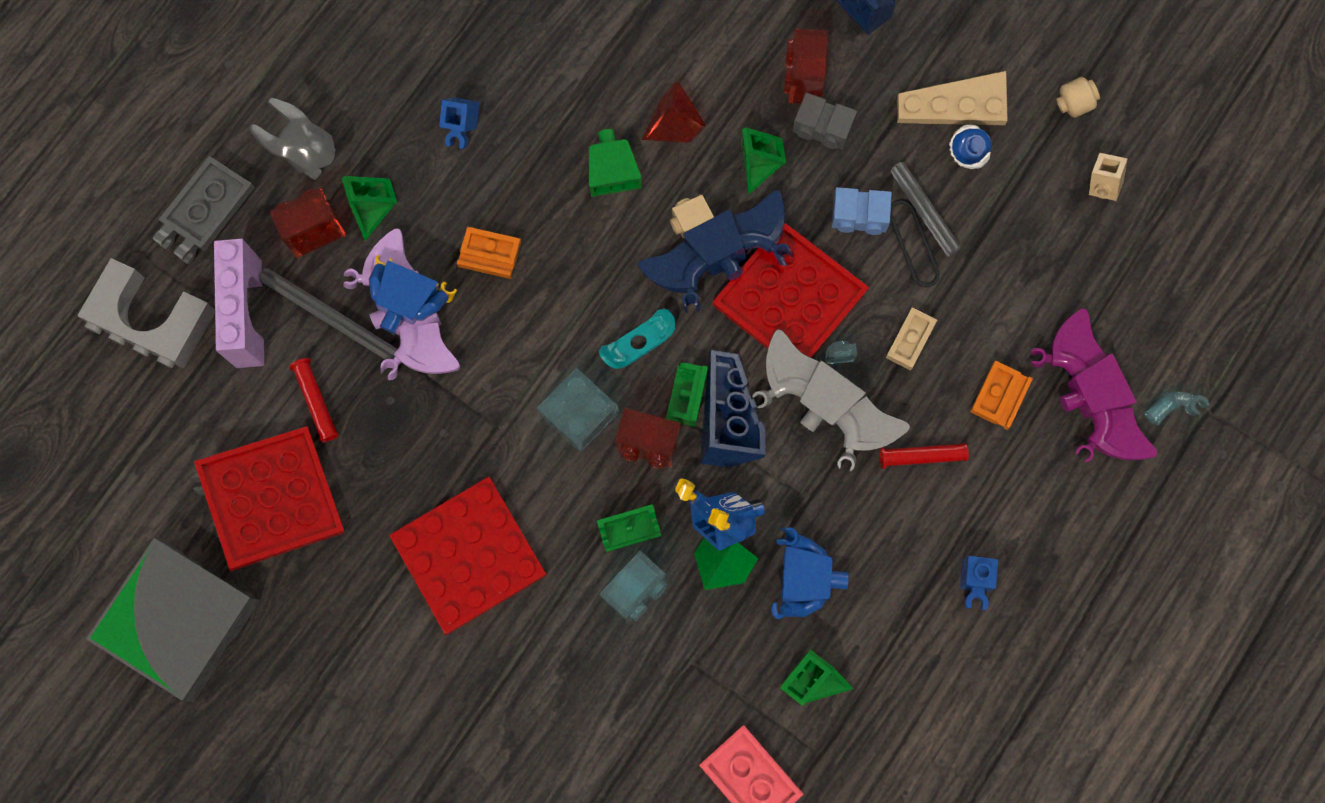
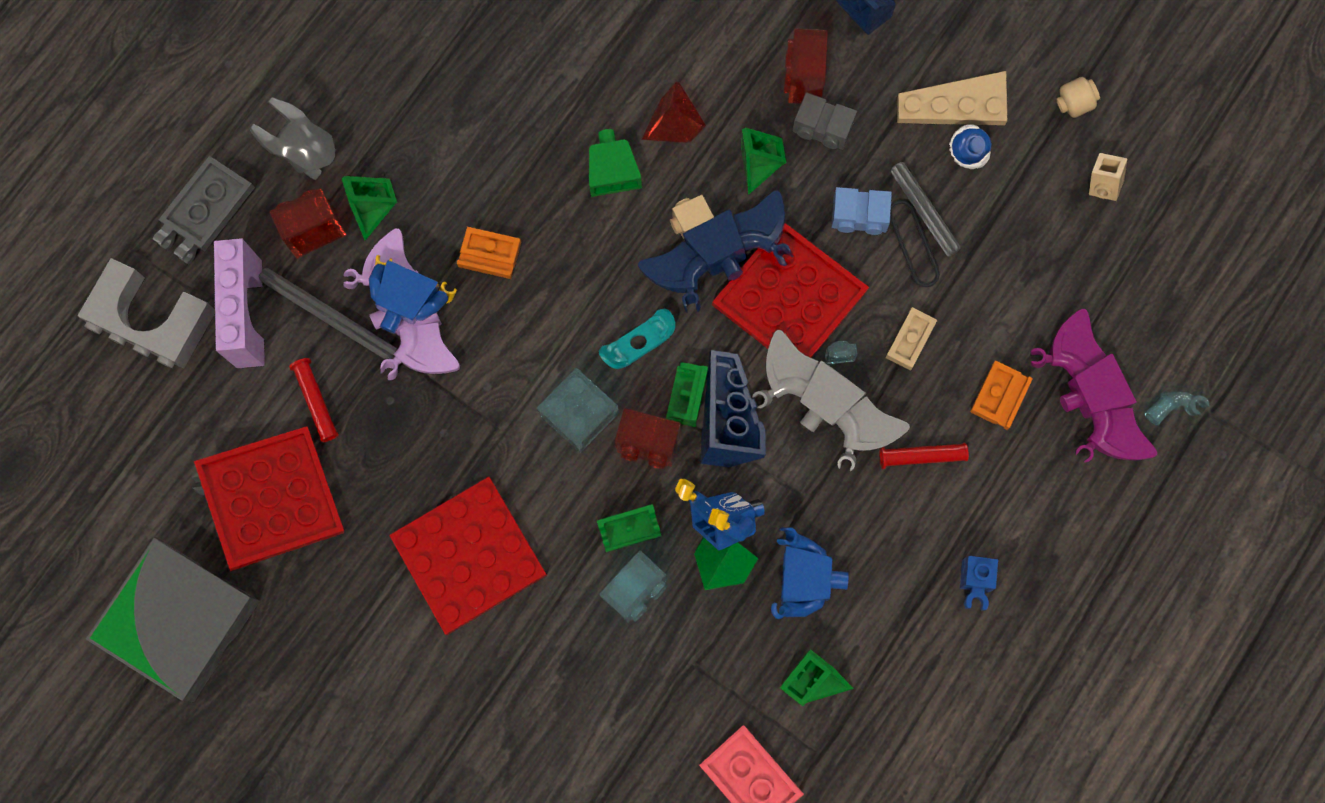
(459, 116): blue brick -> none

